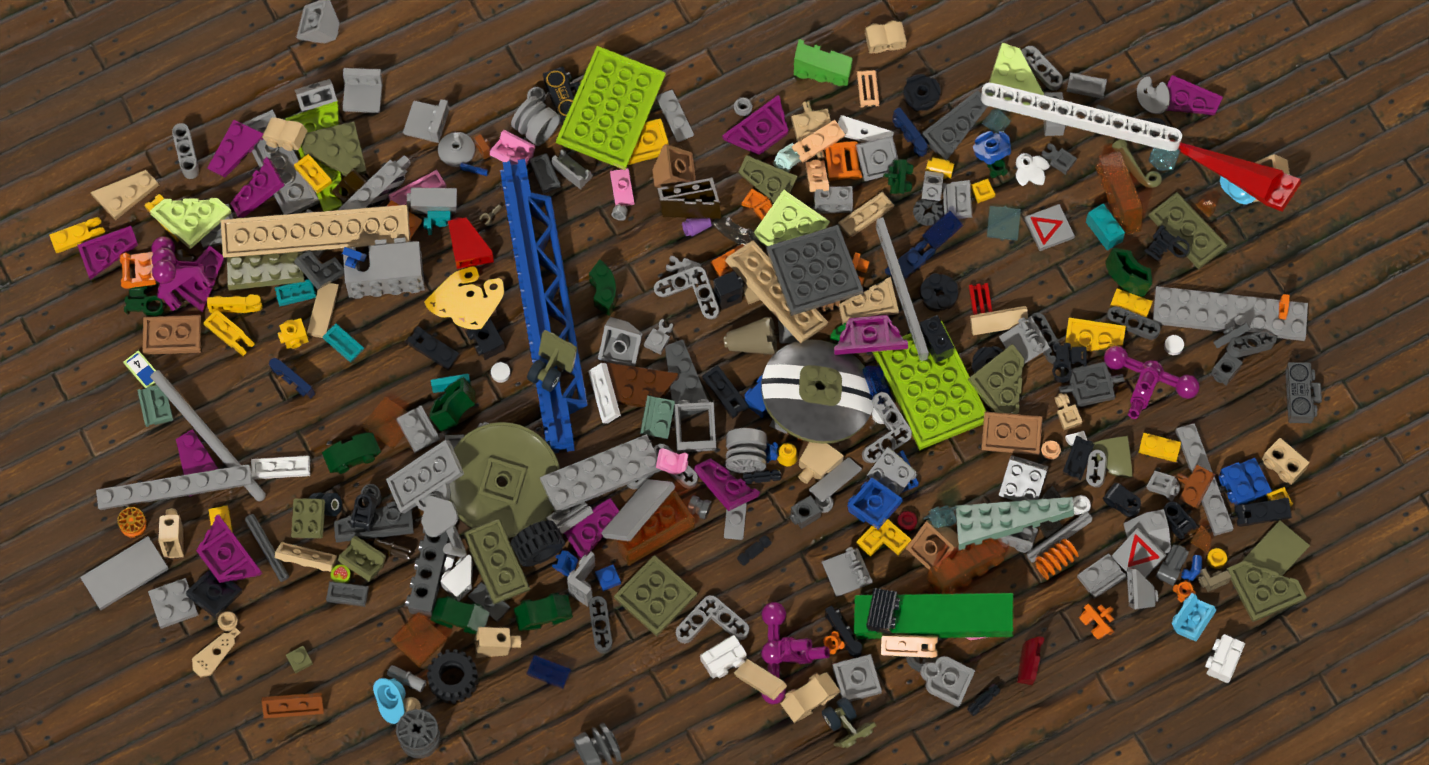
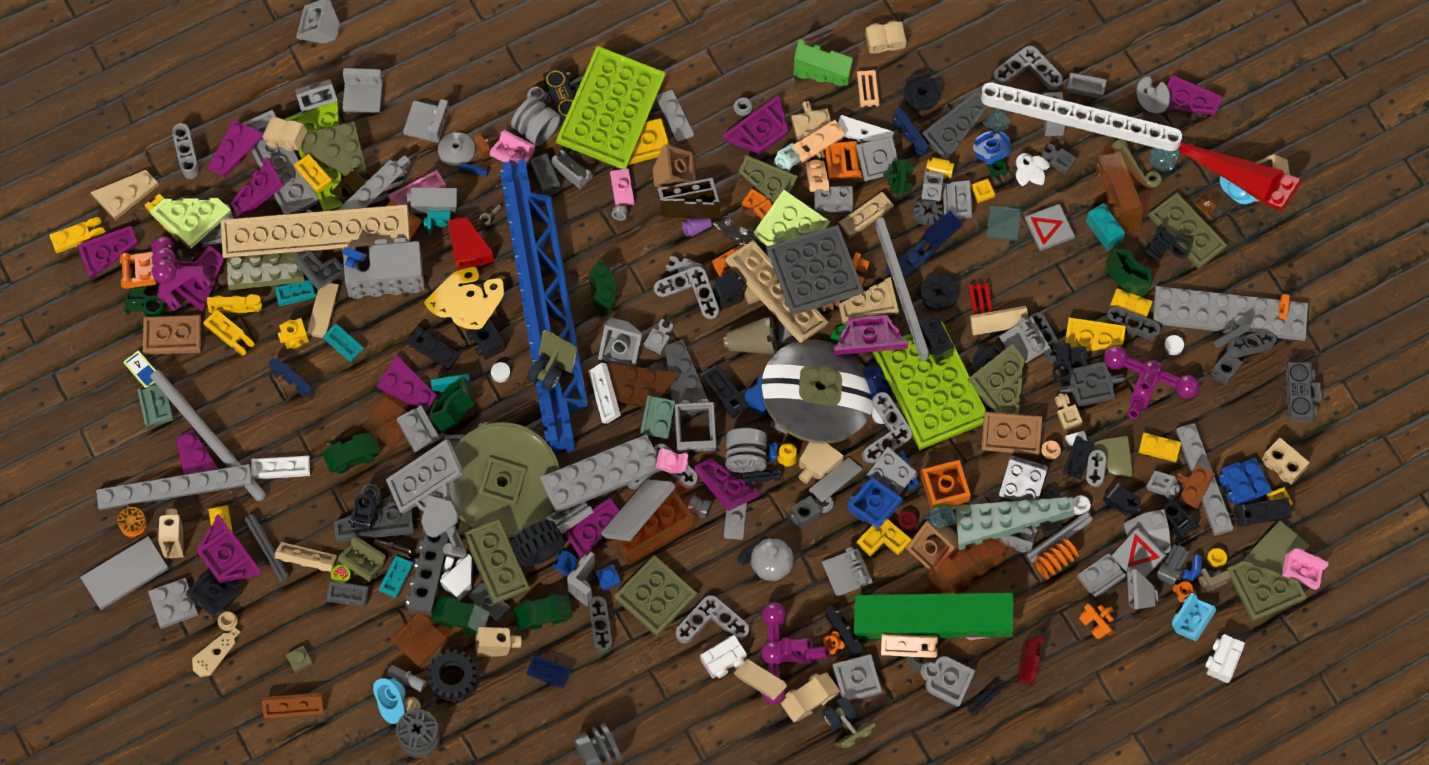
(309, 514): olive plate -> none
(396, 577): none -> teal plate
(406, 386): none -> magenta wing
(772, 559): none -> light grey piece
(883, 611): black brick -> none
(945, 485): none -> orange brick
(1013, 71): yellowish green plate -> none
(1202, 539): clear orange tile -> none
(1304, 568): none -> bright pink bracket

